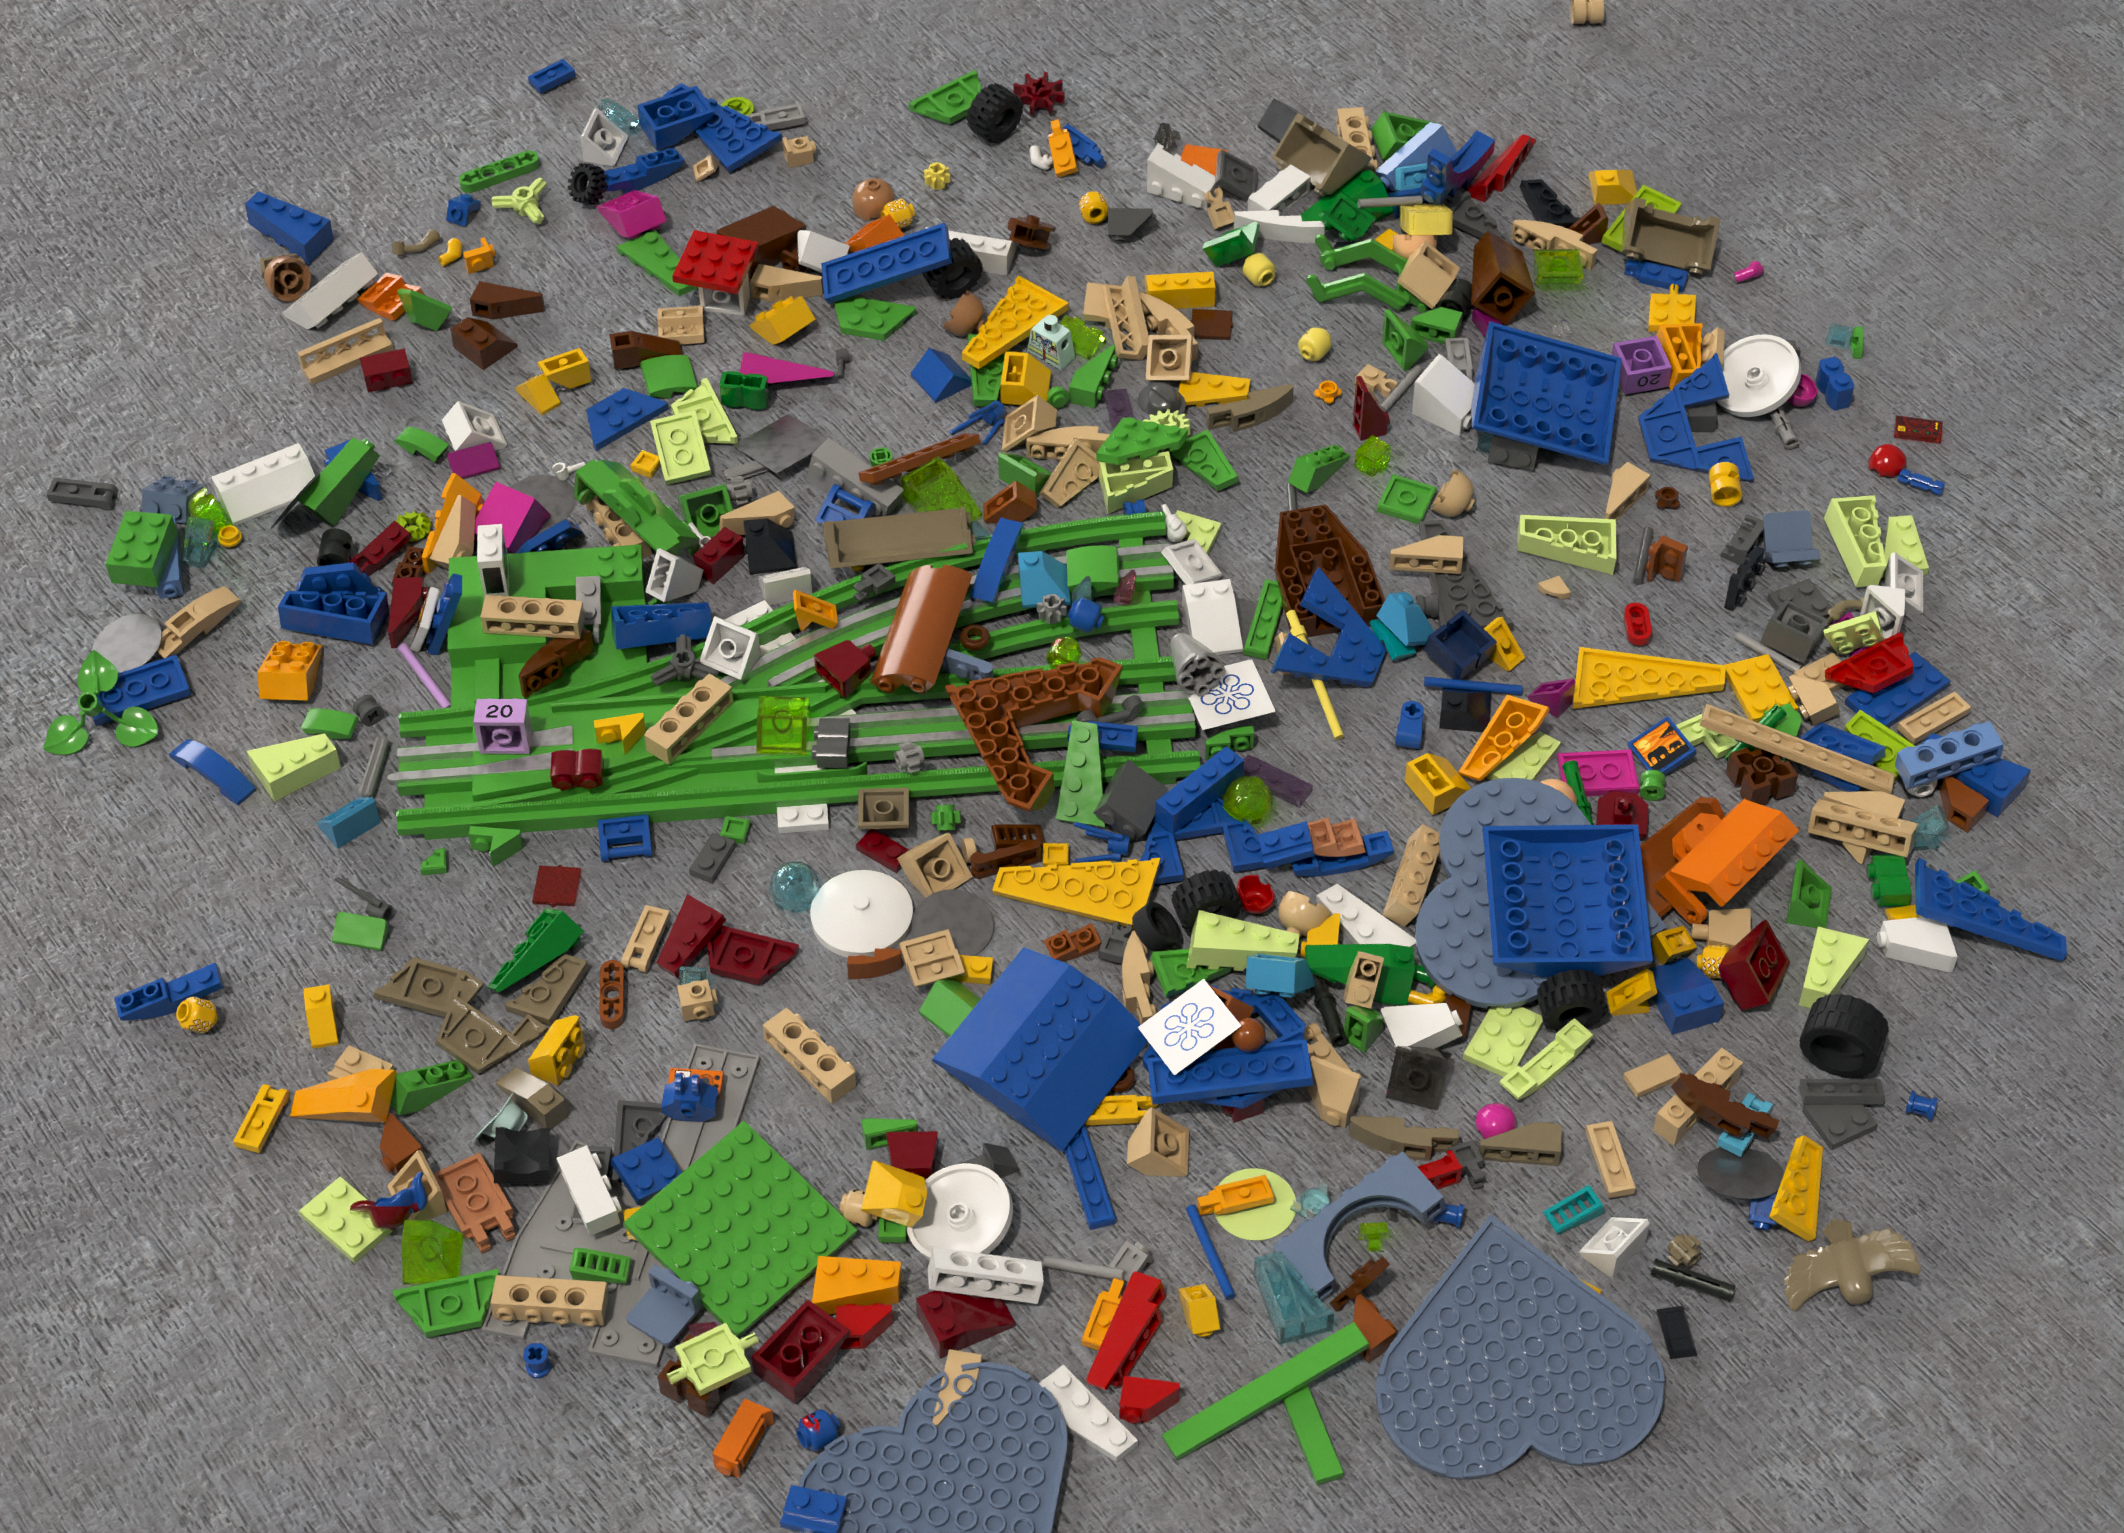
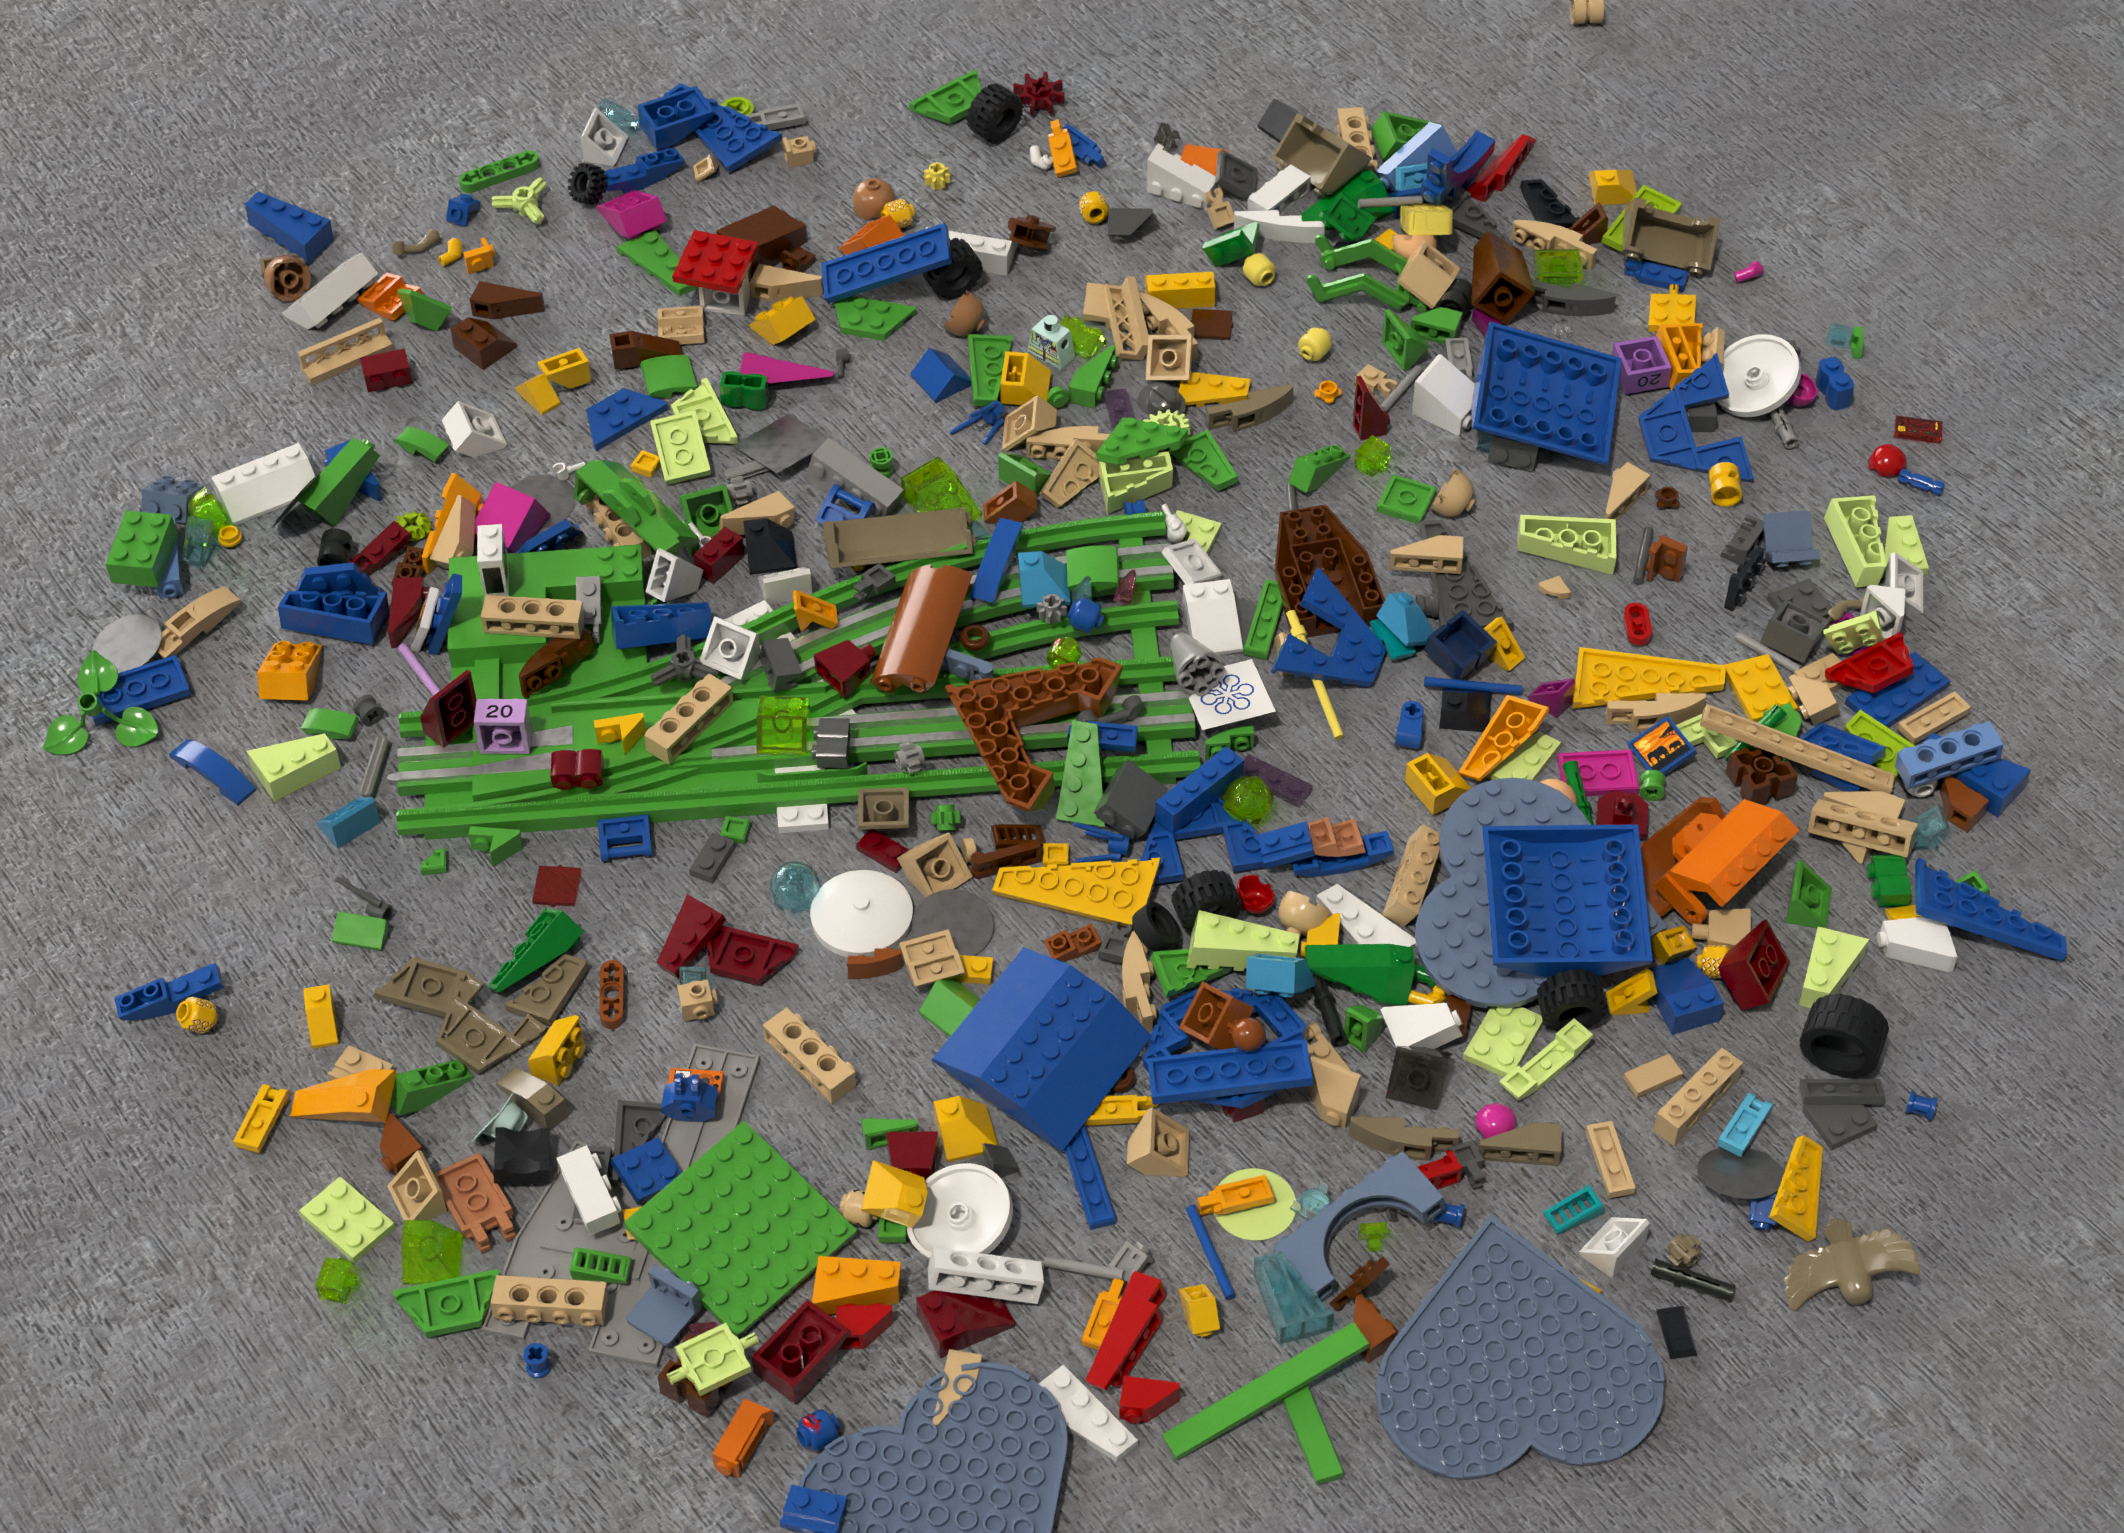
(82, 492): dark grey plate -> none
(336, 1280): none -> clear neon green brick
(392, 1211): hair -> none
(450, 710): none -> dark red slope
(473, 460): magenta slope -> none
(551, 76): blue plate -> none
(645, 938): tan plate -> none
(780, 664): none -> dark grey hinge
(817, 249): white slope -> none
(913, 460): dark orange plate -> none
(963, 1127): none -> yellow slope
(1012, 321): yellow wing -> none
(1189, 1026): white sticker -> none
(1363, 979): tan slope -> none
(1576, 301): none -> dark grey slope
(1645, 714): none -> tan slope
(1713, 1105): reddish brown slope -> none

